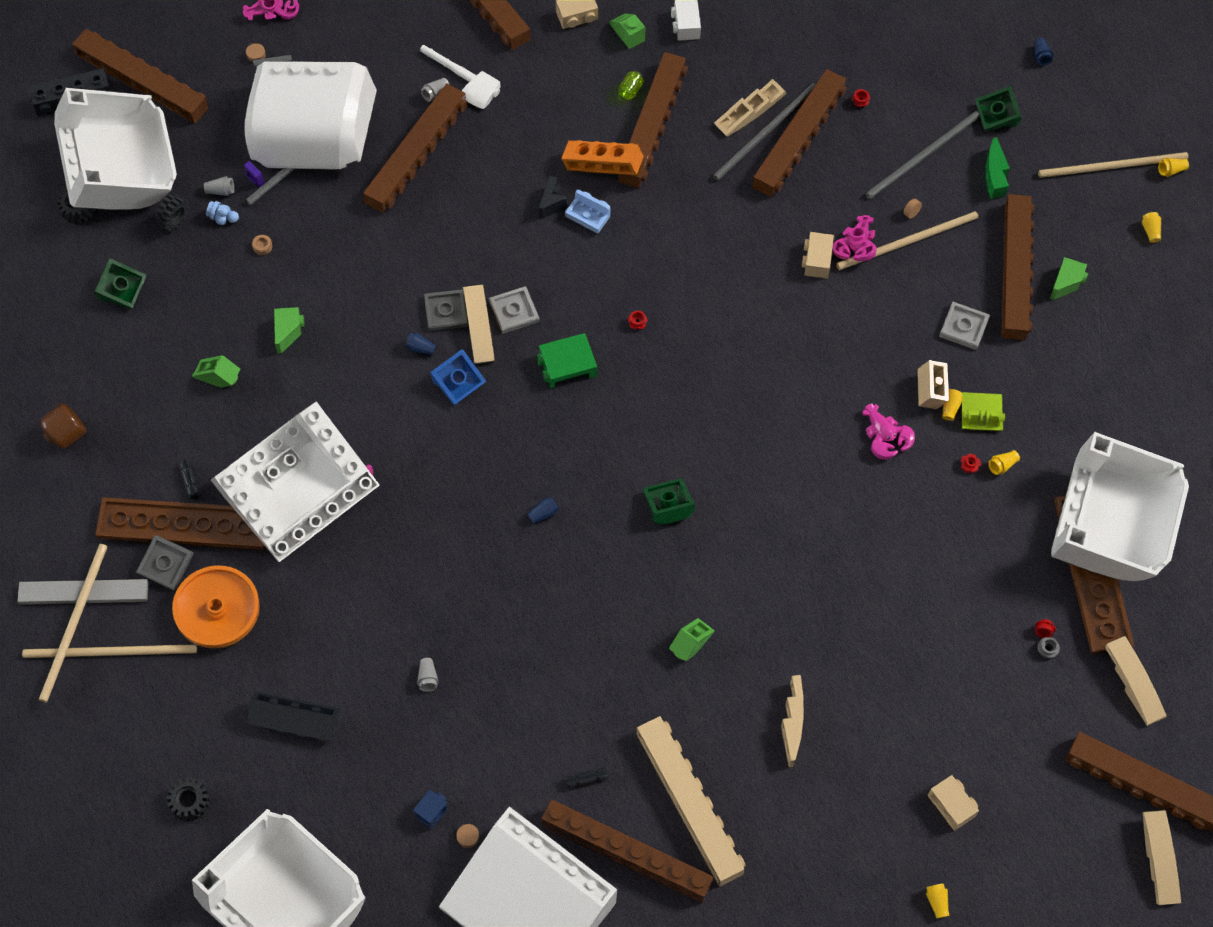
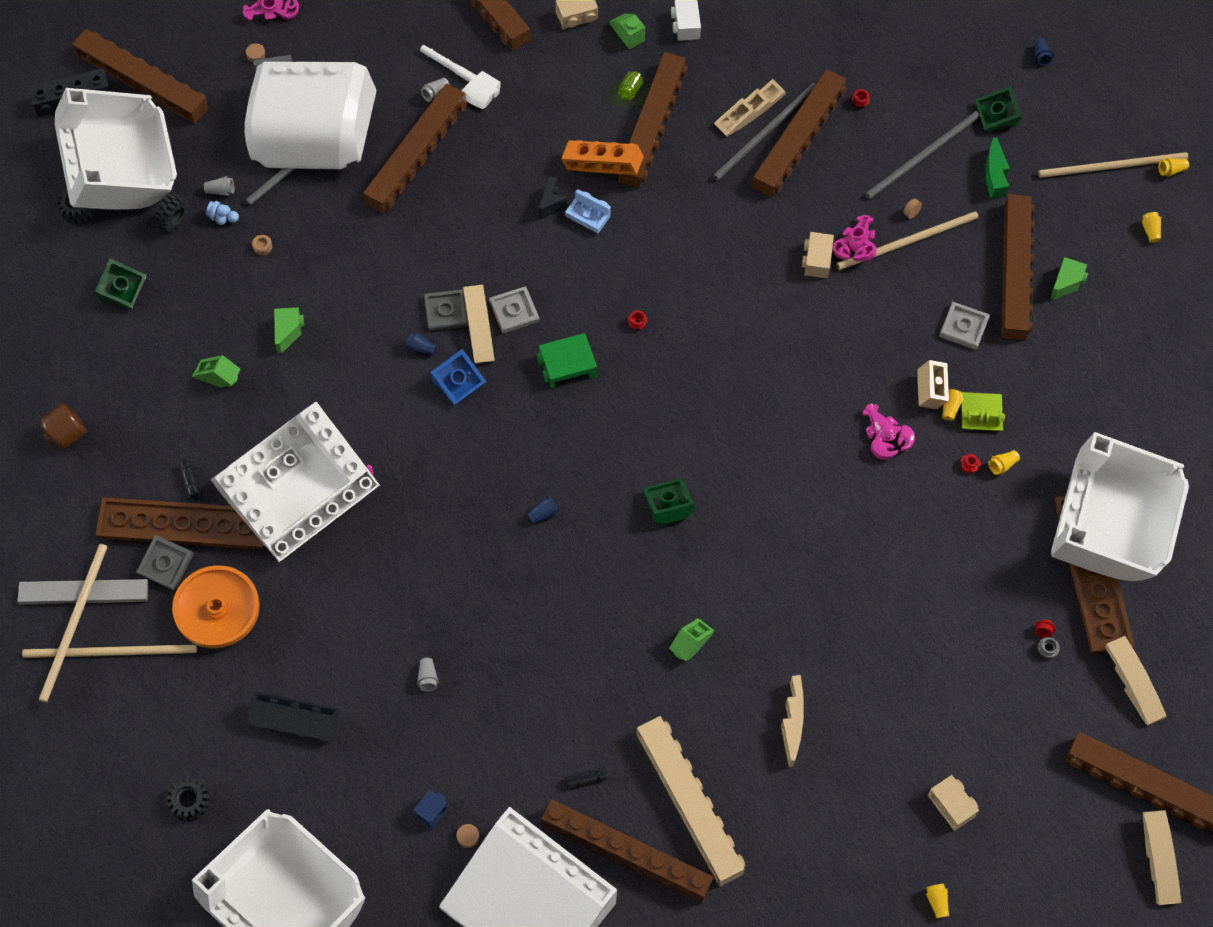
(254, 174): dark purple tile -> none

